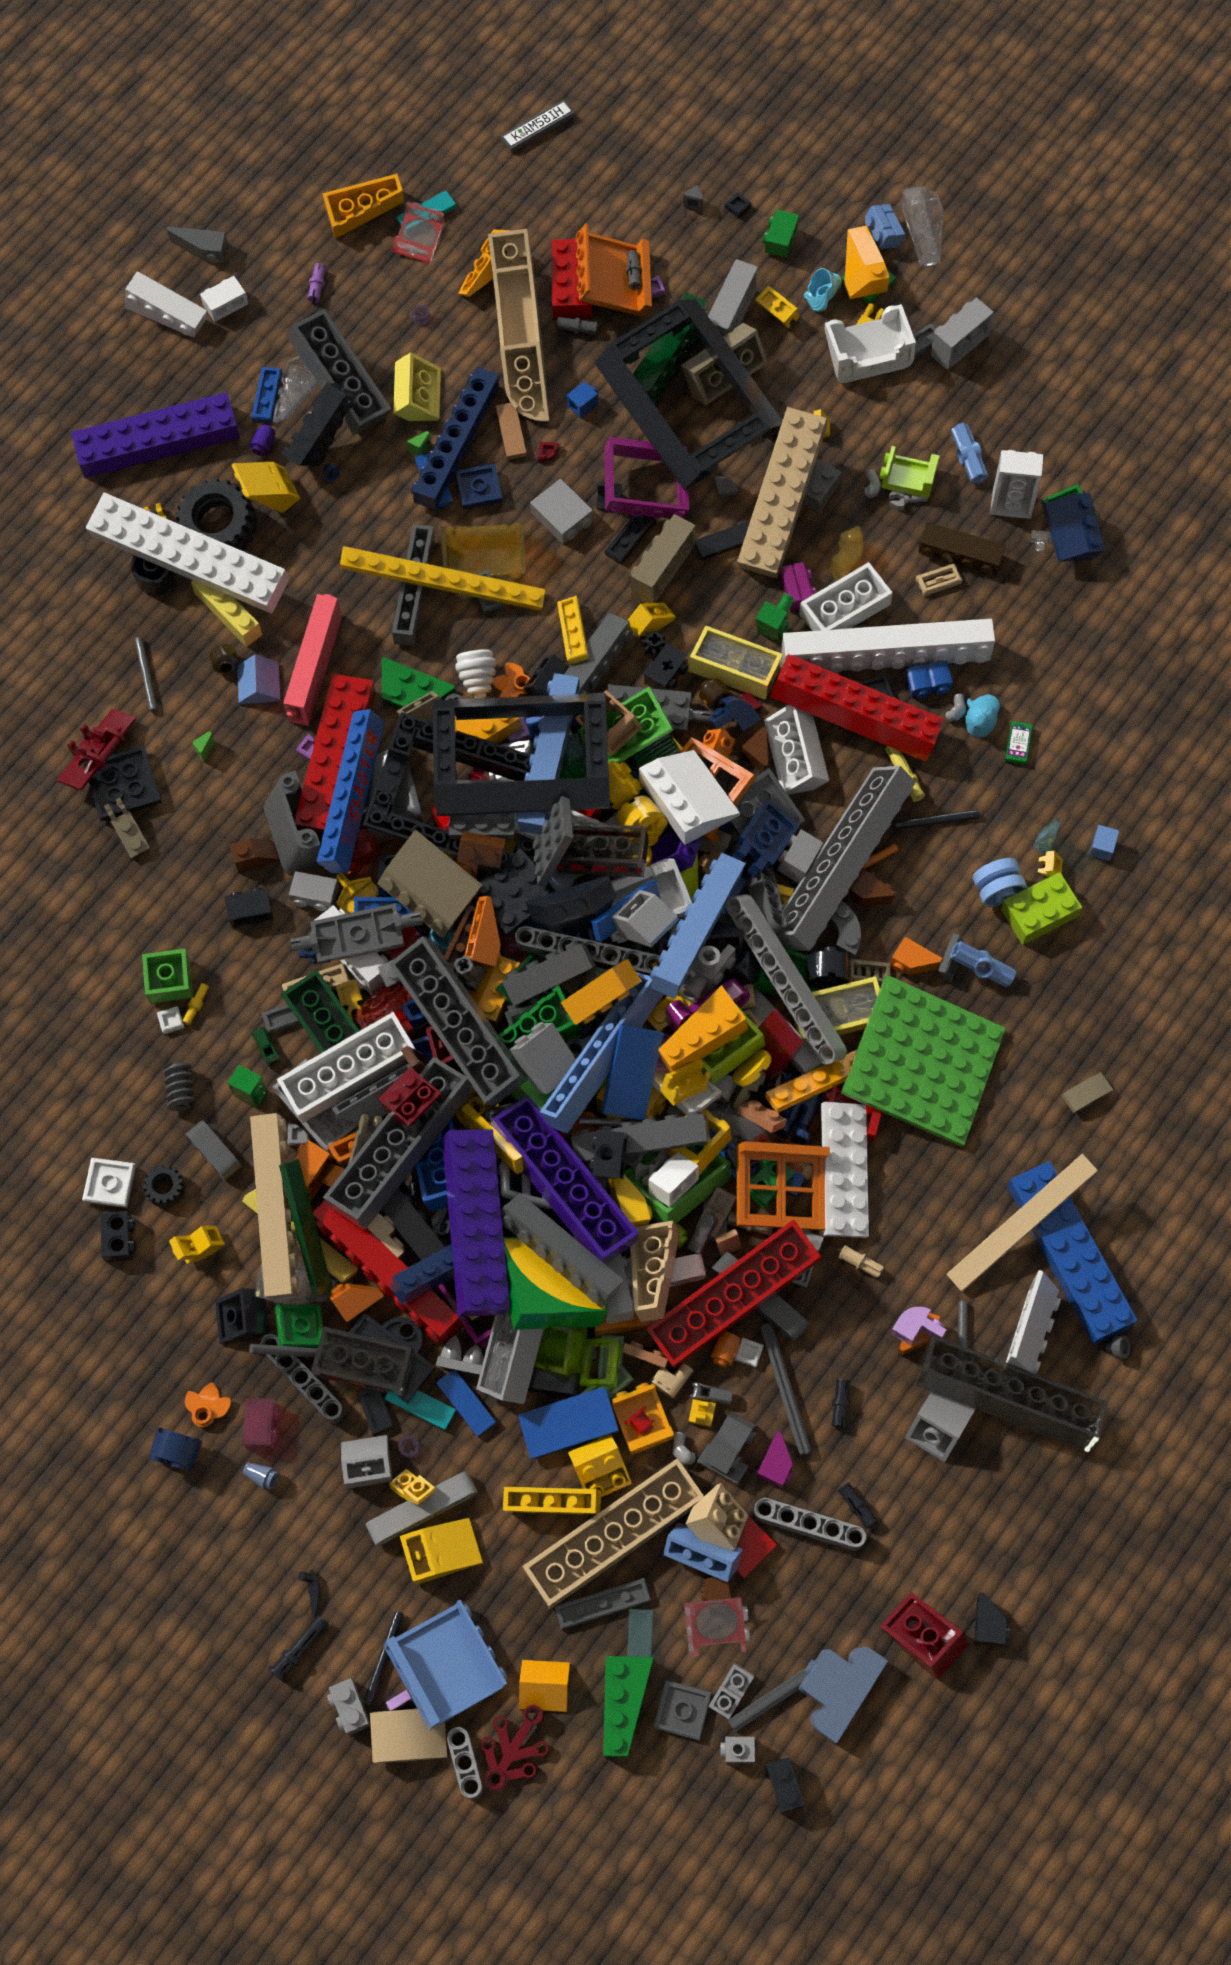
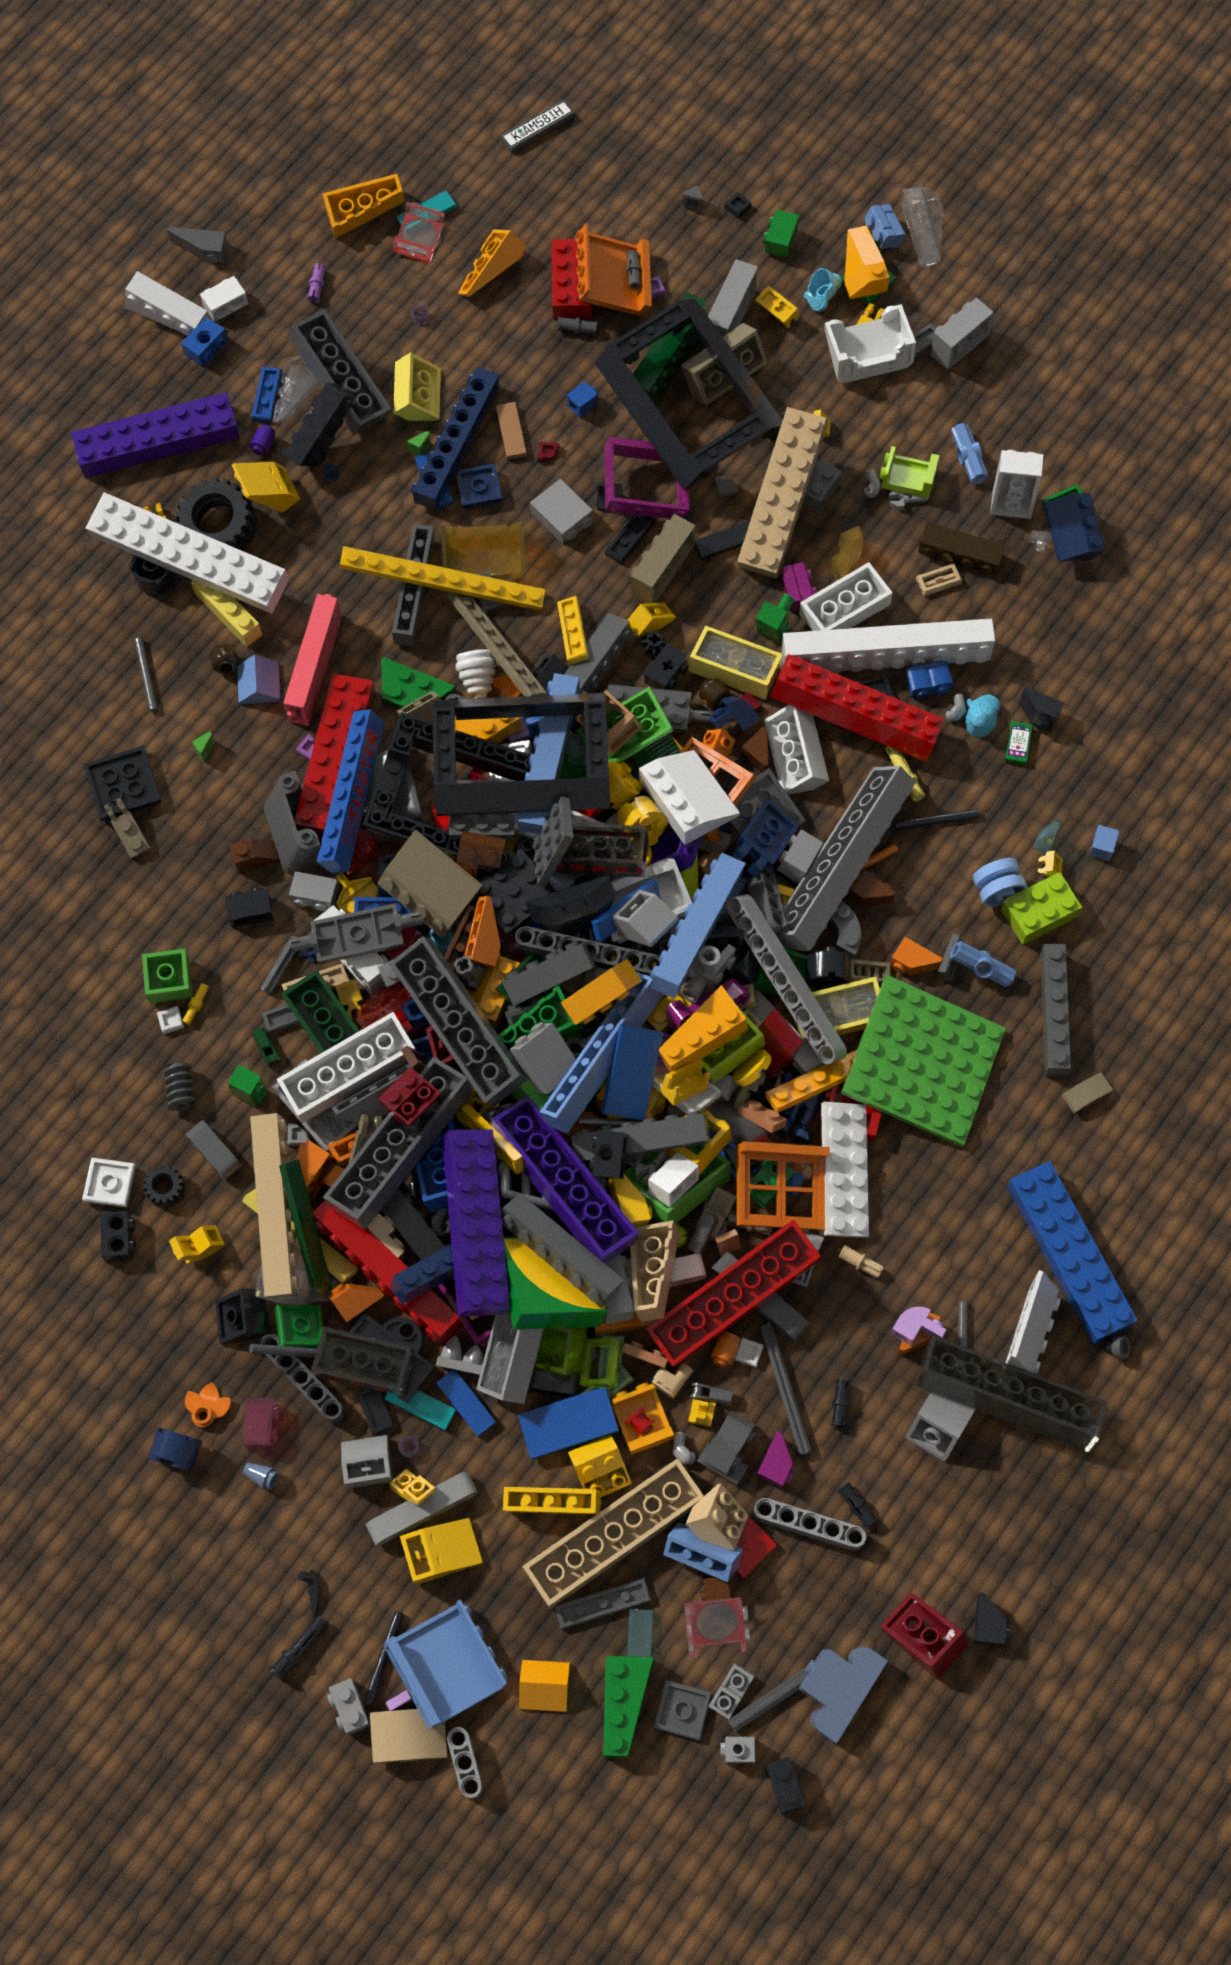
(95, 748): dark red piece -> none
(195, 344): none -> blue brick
(279, 968): none -> dark grey axle
(497, 645): none -> dark tan tile
(511, 1751): dark red plant -> none
(519, 323): tan slope -> none
(1022, 1222): tan tile -> none
(1040, 709): none -> black slope
(1055, 1010): none -> dark grey brick

